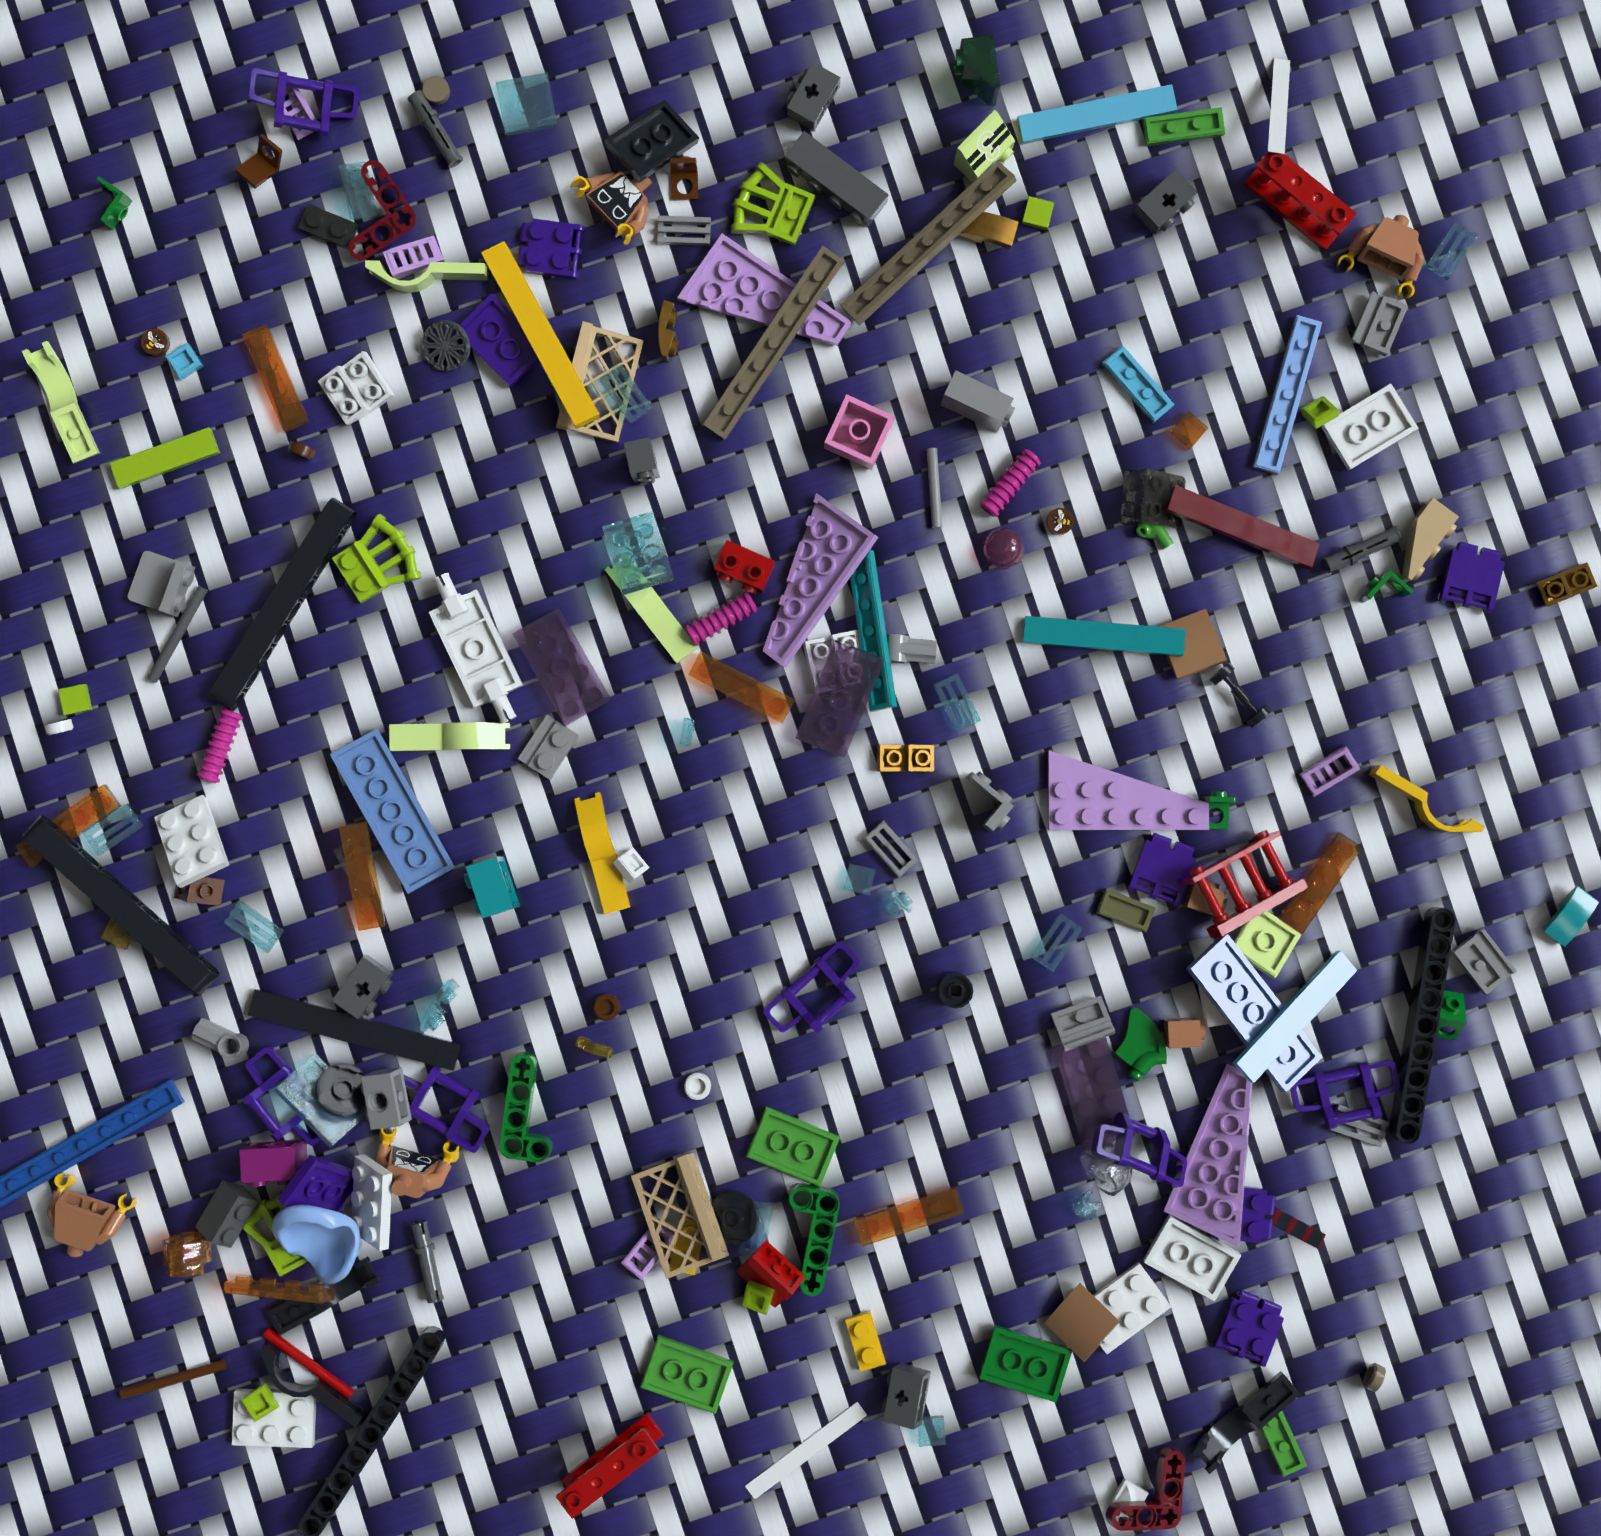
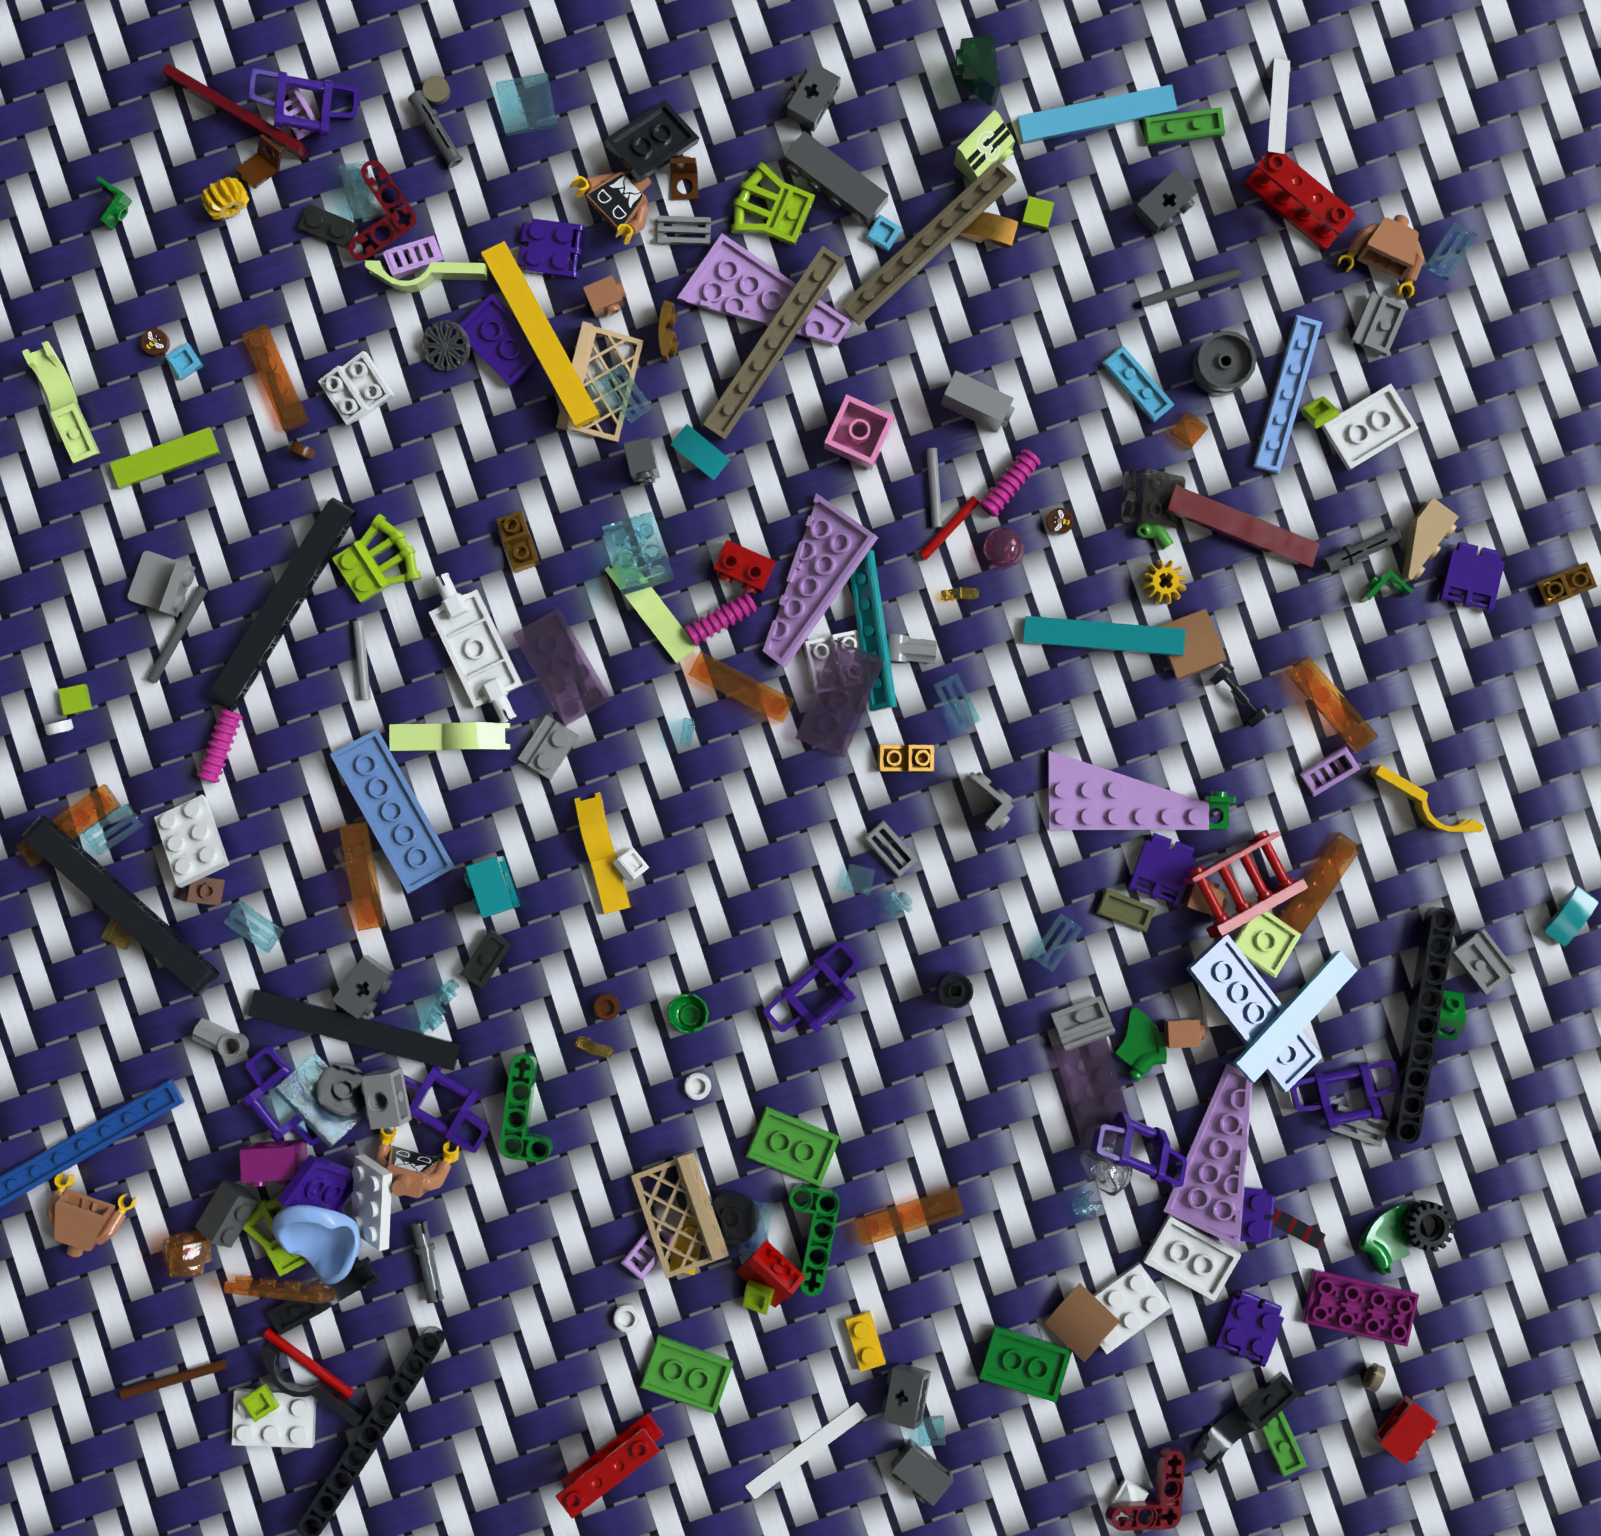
(224, 198): none -> yellow gear
(235, 111): none -> dark red tile
(361, 659): none -> light grey bar
(486, 958): none -> pearl dark grey plate
(518, 541): none -> pearl gold slope
(605, 296): none -> nougat brick
(627, 1317): none -> white tile
(687, 1013): none -> green hair
(700, 452): none -> teal slope
(883, 233): none -> medium azure tile
(921, 1473): none -> dark grey brick
(948, 528): none -> red bar
(959, 593): none -> clear yellow tile
(1154, 580): none -> yellow gear
(1190, 287): none -> dark grey bar
(1234, 352): none -> dark grey wheel
(1332, 704): none -> clear orange plate
(1360, 1307): none -> magenta tile
(1384, 1239): none -> green arm
(1406, 1430): none -> red brick
(1441, 1230): none -> black tyre

